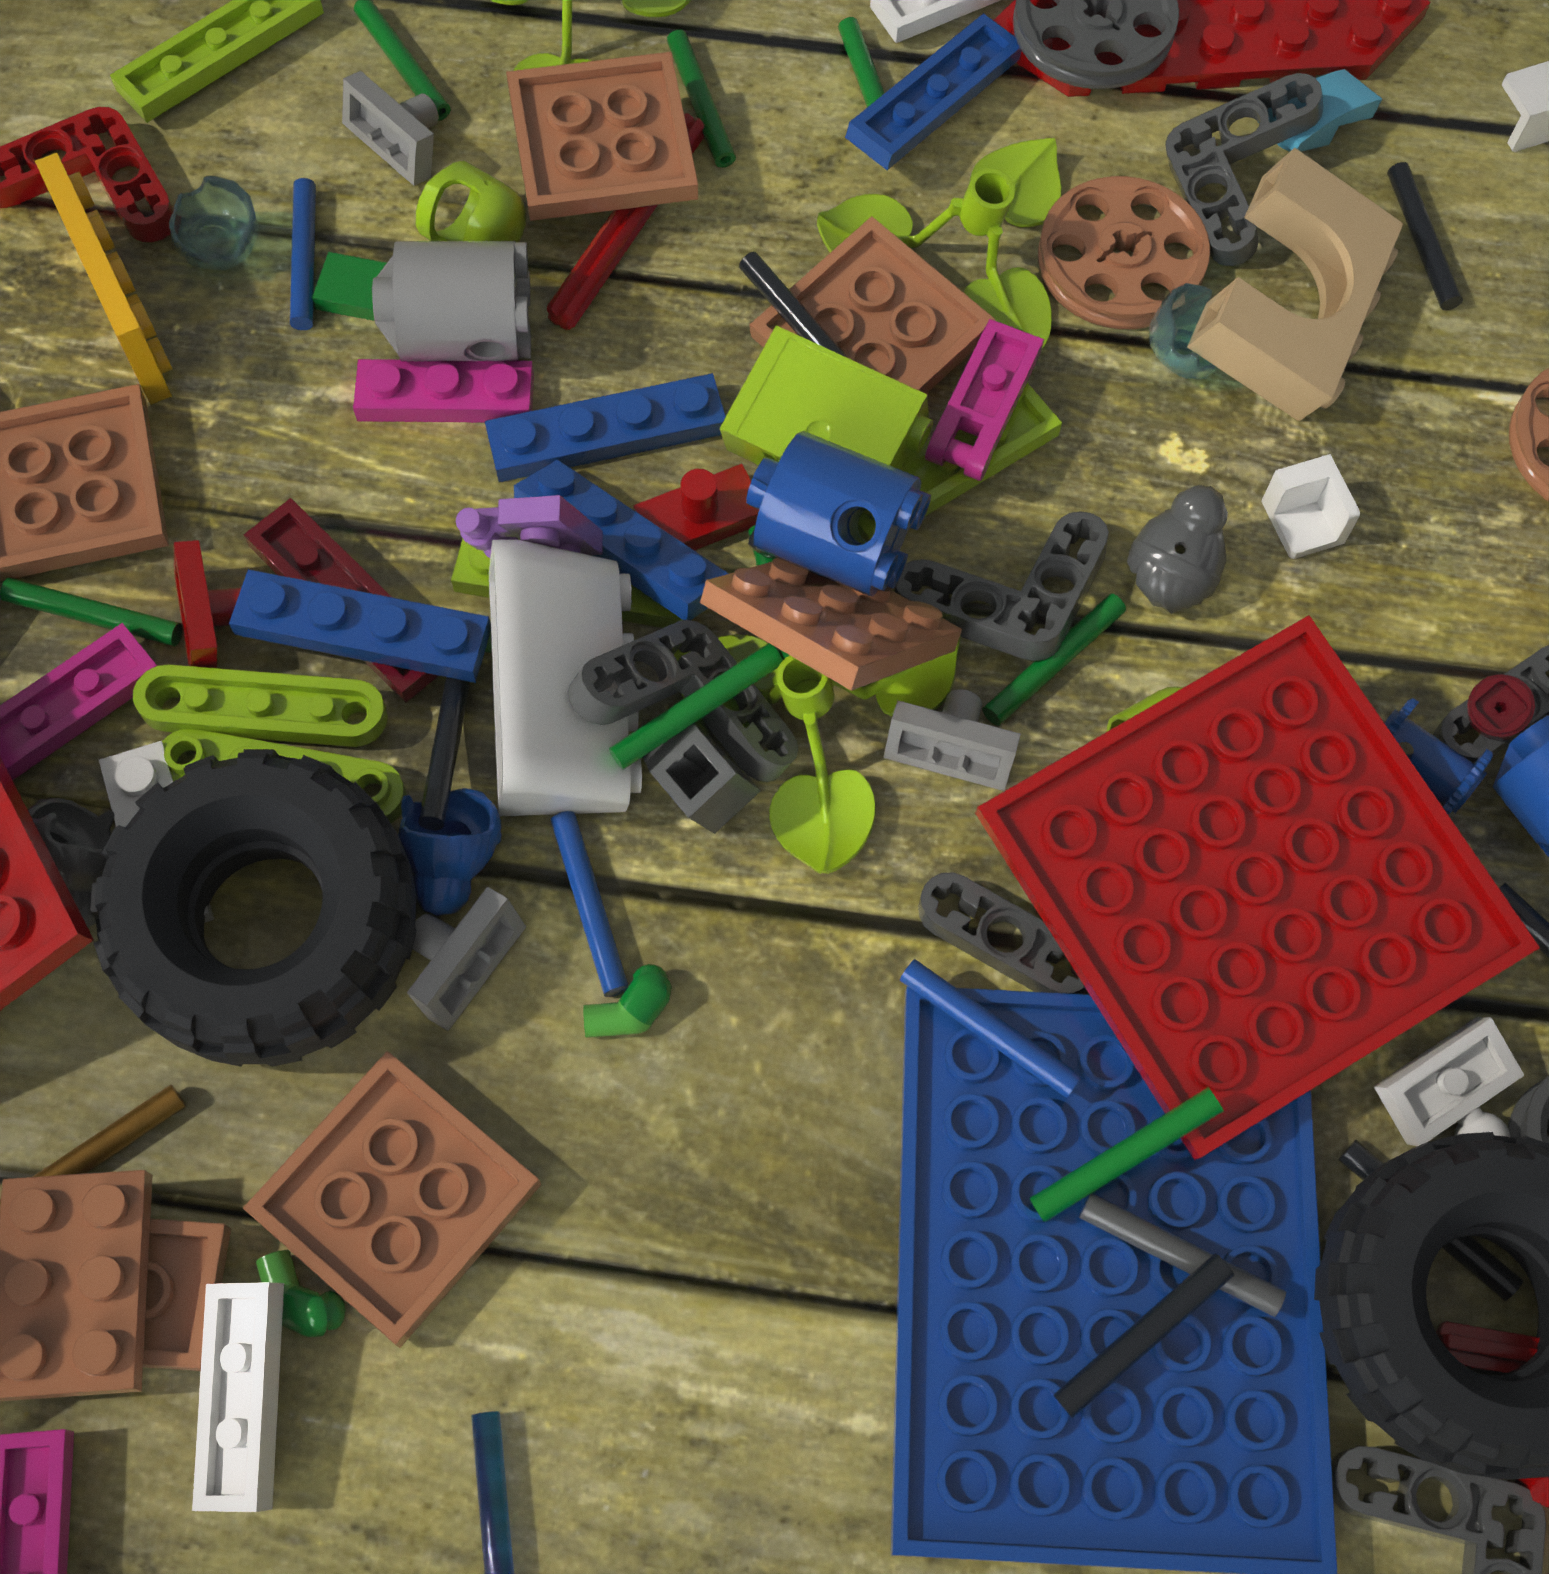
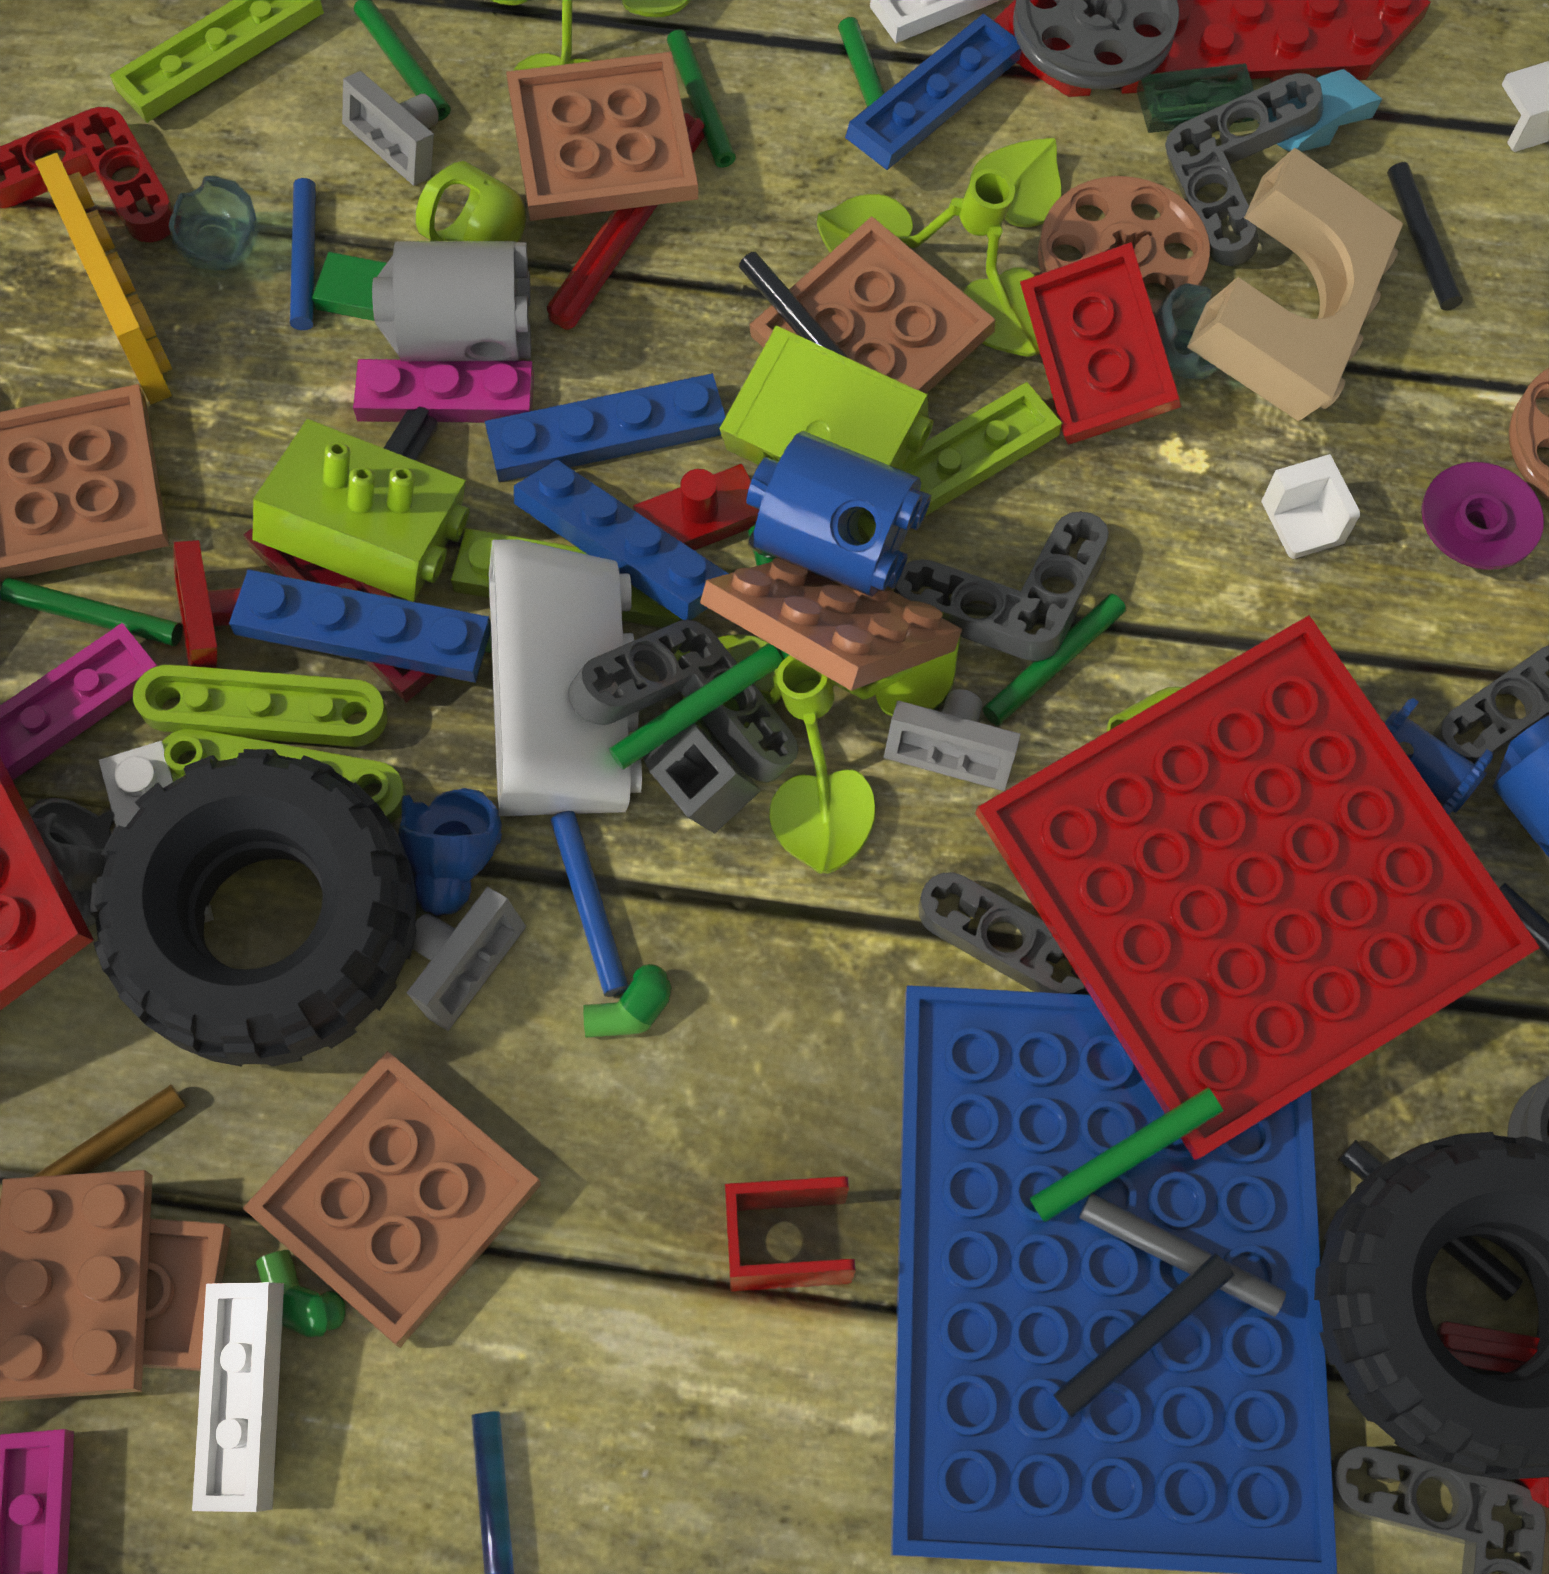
(363, 505): none -> lime piece
(444, 754): black bar -> none
(531, 519): medium lavender plate -> none
(784, 1195): none -> red piece
(985, 398): dark pink plate -> none
(990, 1028): blue bar -> none
(1100, 344): none -> red plate
(1181, 95): none -> clear green plate
(1188, 578): dark grey piece -> none
(1451, 1084): white plate -> none
(1492, 498): none -> magenta dish
(1500, 707): dark red tile -> none

